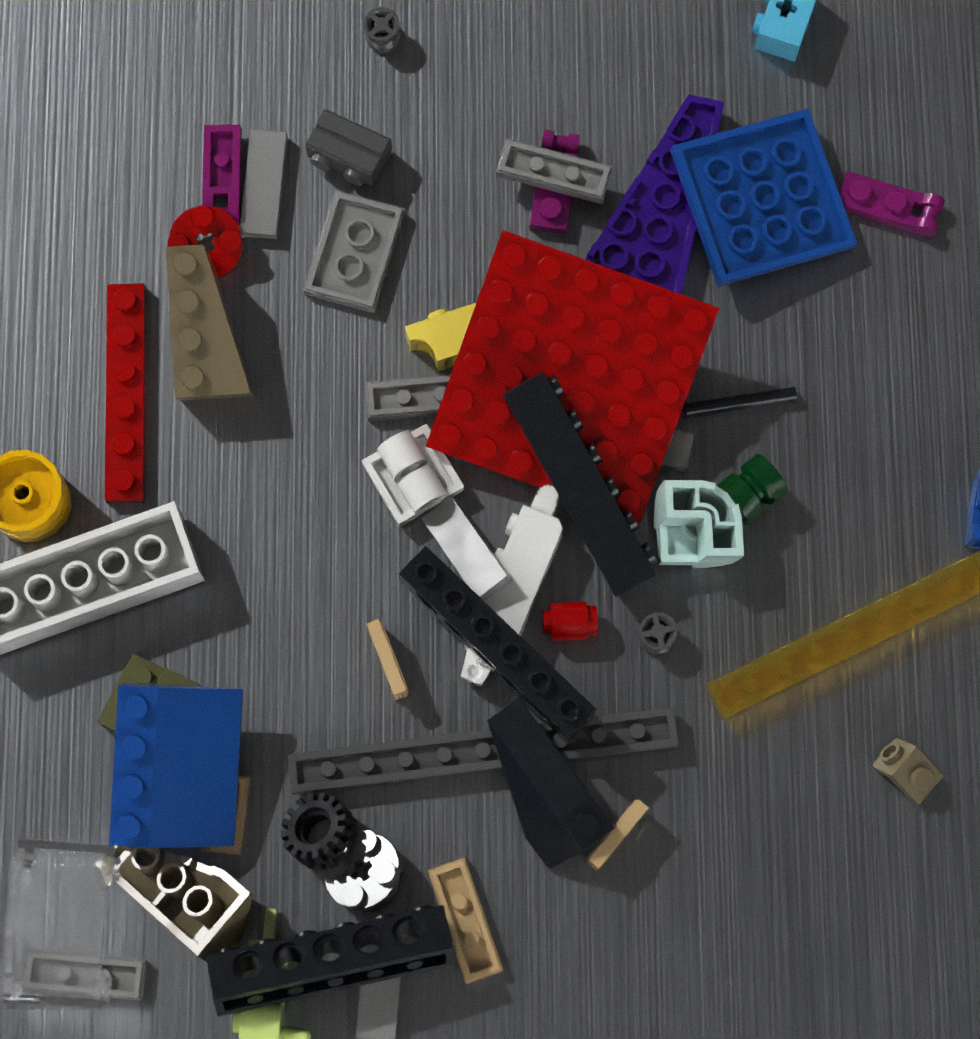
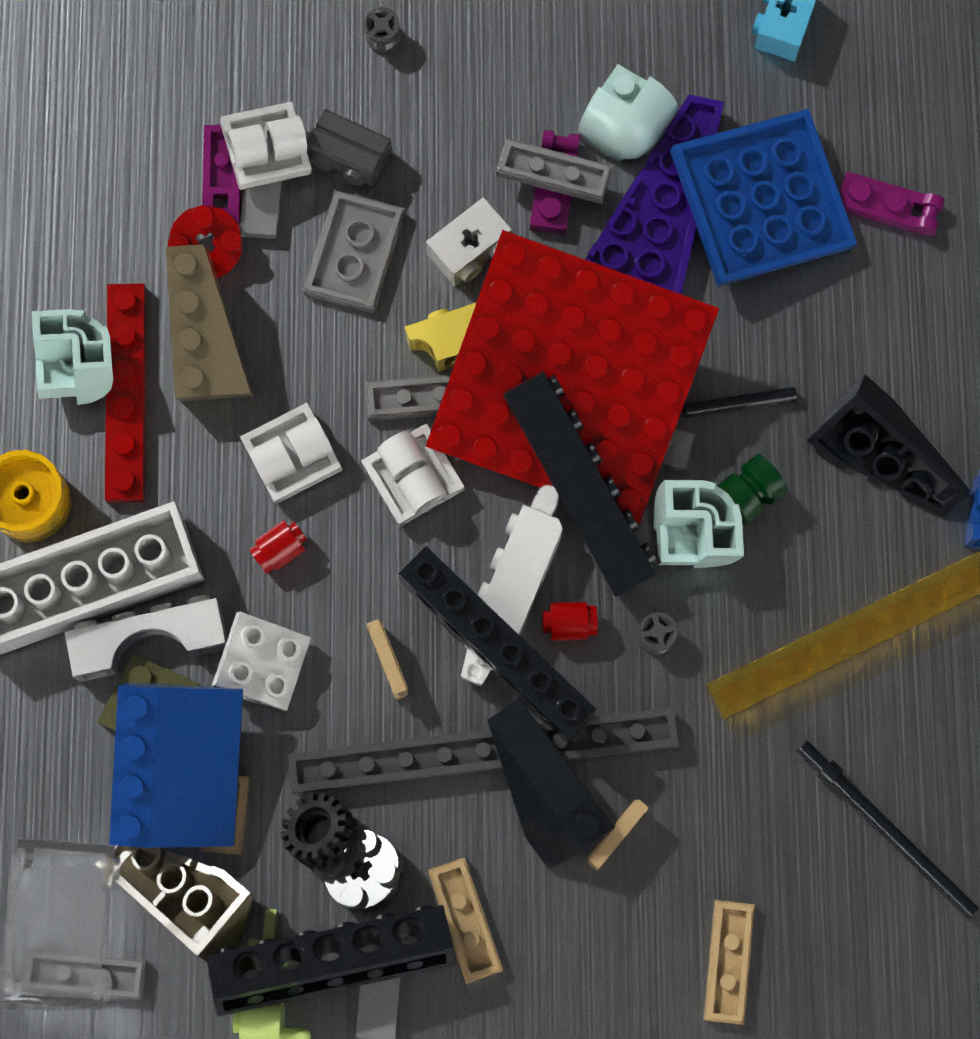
(71, 355): none -> light aqua brick
(98, 648): none -> white arch
(262, 661): none -> white plate
(266, 145): none -> white plate
(278, 546): none -> red brick
(291, 453): none -> white plate
(448, 249): none -> white brick
(466, 548): tile -> none
(627, 116): none -> light aqua brick
(729, 962): none -> tan tile
(831, 774): none -> black bar
(881, 442): none -> black wedge
(908, 769): dark tan bracket -> none

